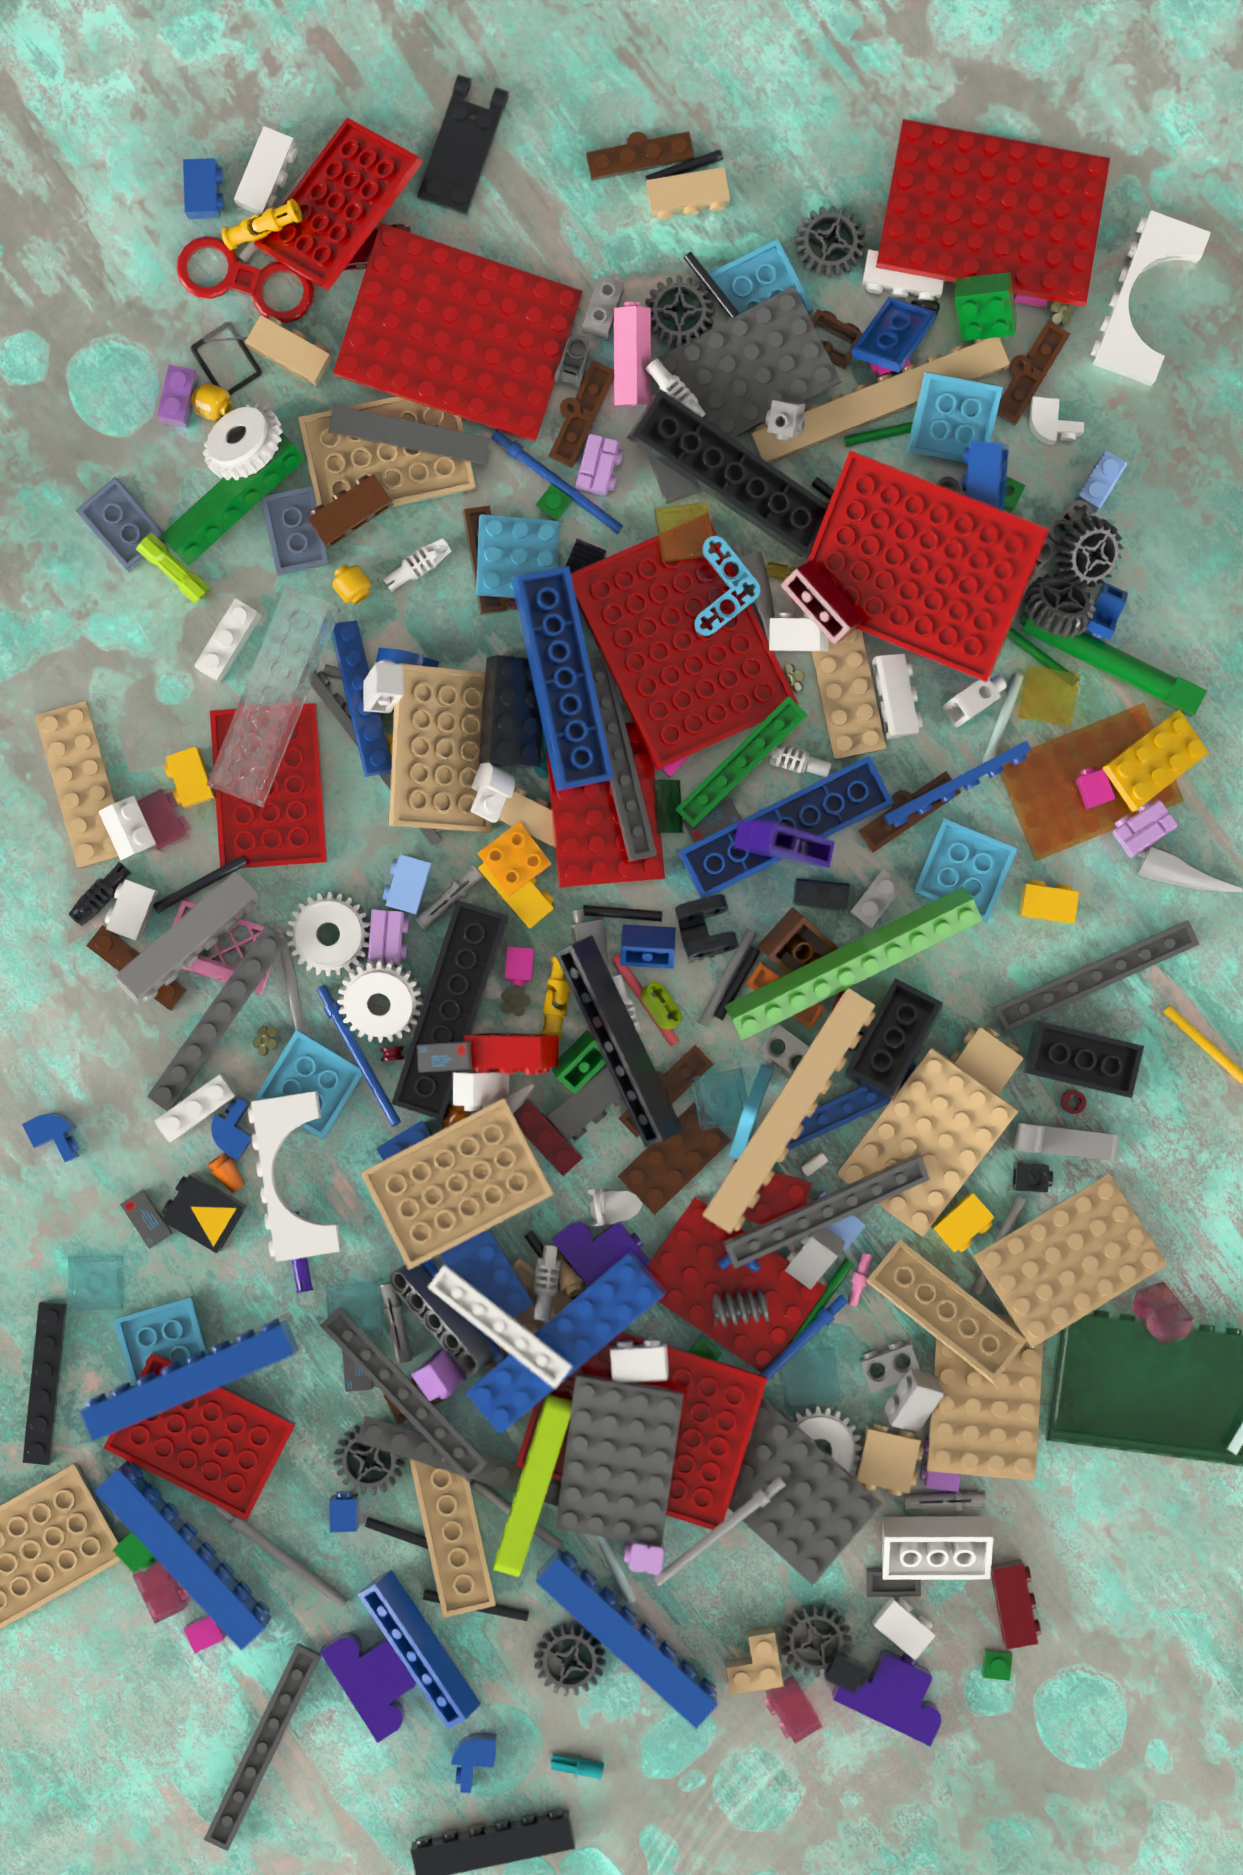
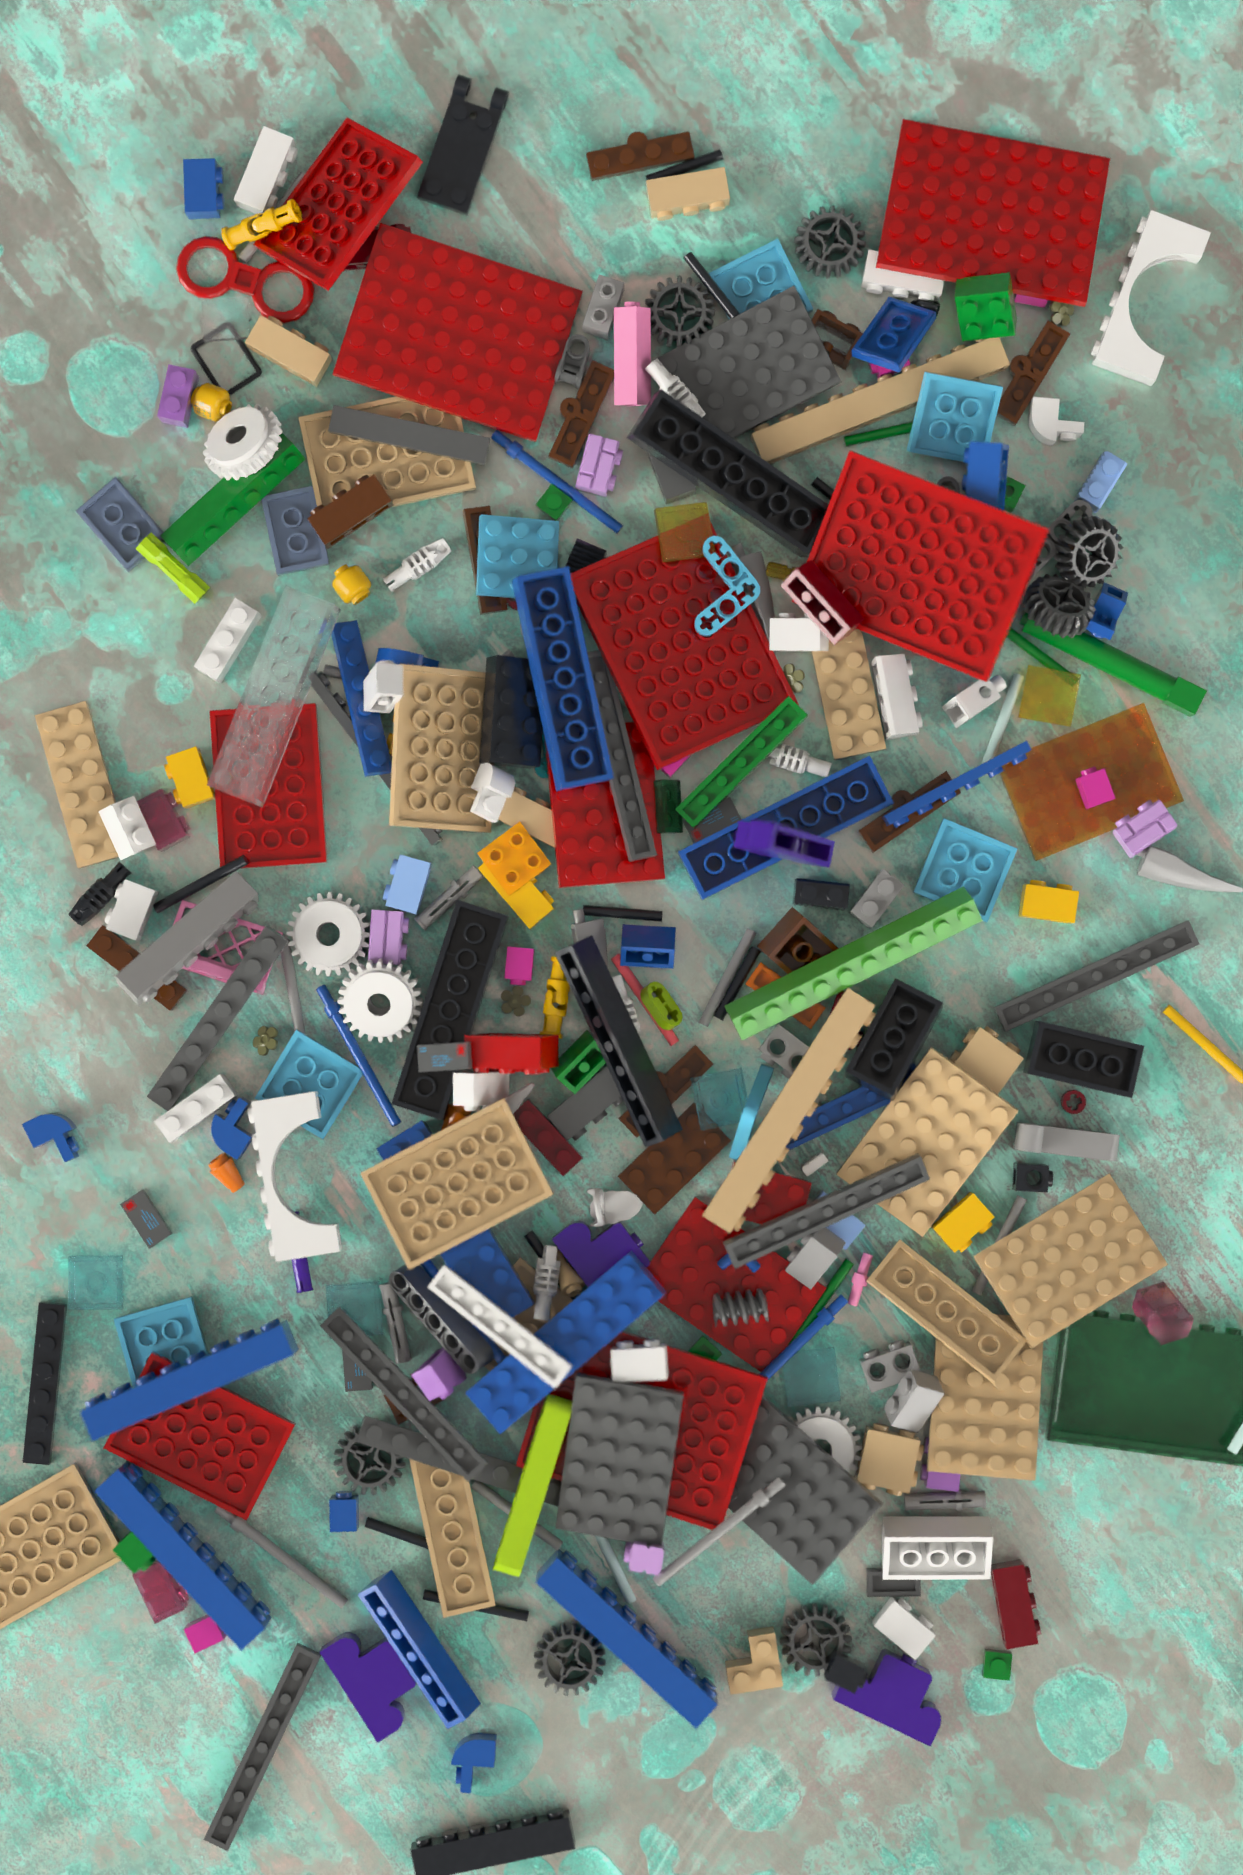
(203, 1212): black brick -> none
(392, 1053): dark red bush -> none
(577, 1766): teal axle -> none
(694, 930): black piece -> none
(786, 418): light grey brick -> none
(793, 1709): clear pink brick -> none
(1155, 760): yellow plate -> none

